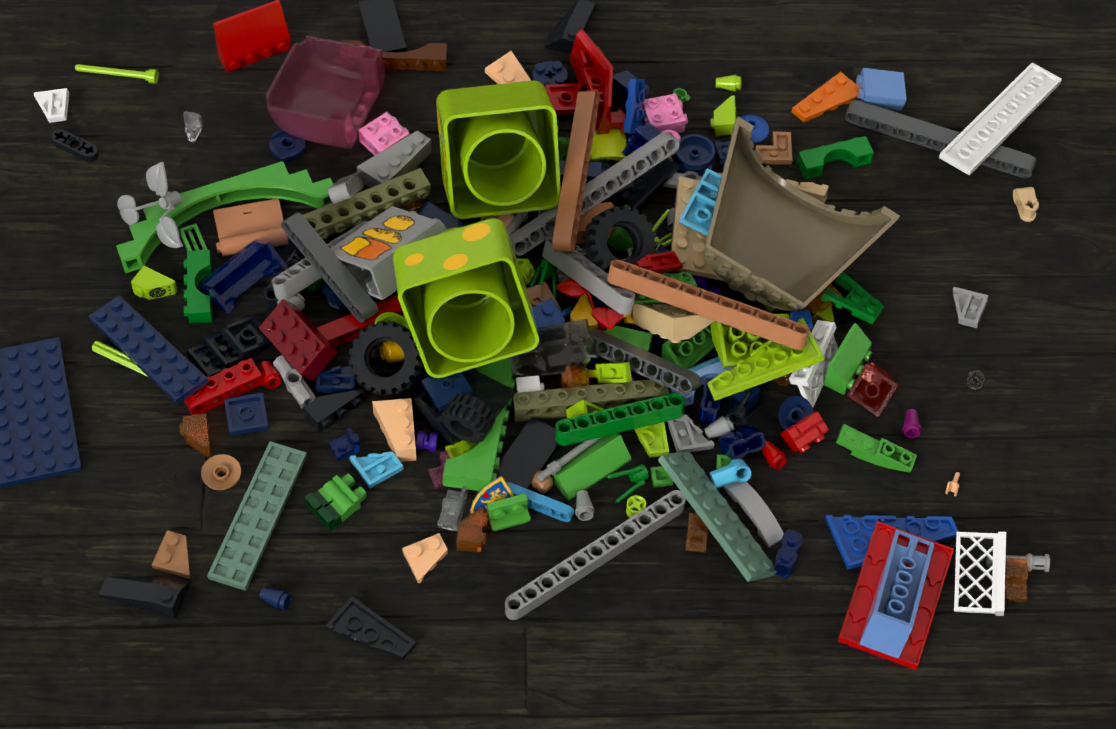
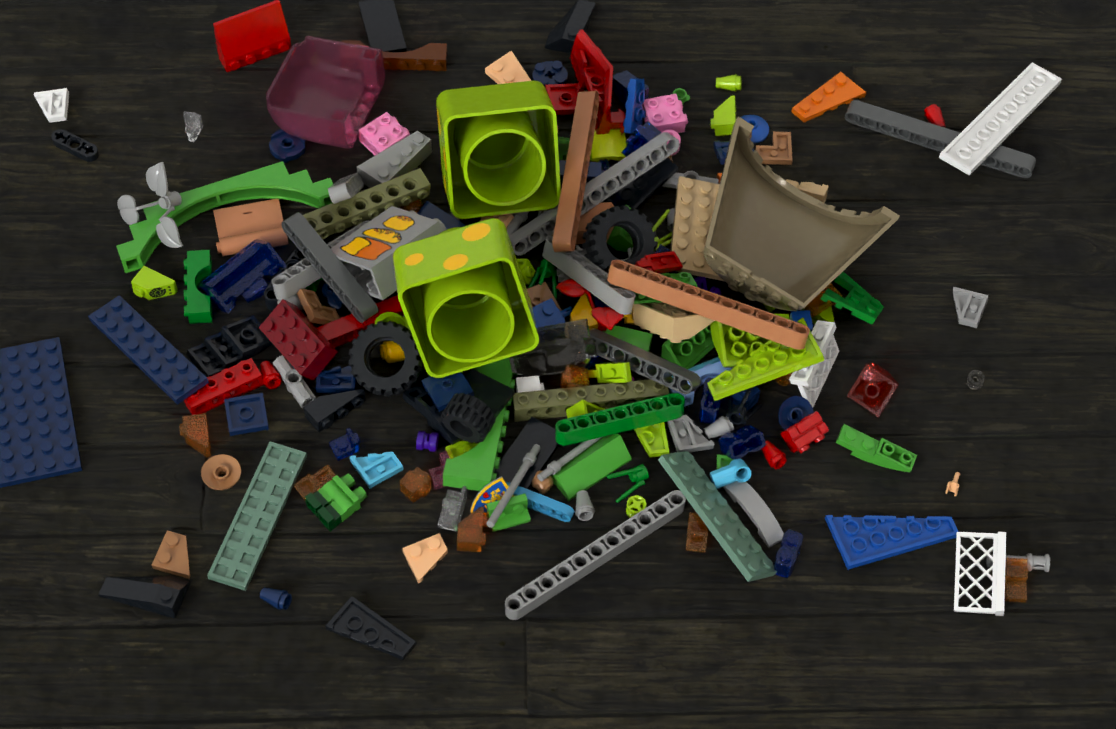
(115, 355): lime axle -> none
(150, 75): lime piece -> none
(186, 243): bright green tile -> none
(255, 290): none -> clear blue cone
(313, 483): none -> clear orange slope
(315, 311): none -> medium nougat plate
(398, 427): light nougat wedge -> none
(415, 484): none -> clear orange brick
(528, 461): none -> light grey bar
(660, 477): bright green tile -> none
(695, 154): dark blue wheel -> none
(701, 204): medium azure slope -> none
(848, 360): bright green slope -> none
(854, 151): green arch -> none
(882, 88): medium blue brick -> none
(896, 595): piece -> none
(911, 425): magenta cone -> none
(934, 115): none -> red cone
(1026, 203): tan piece -> none

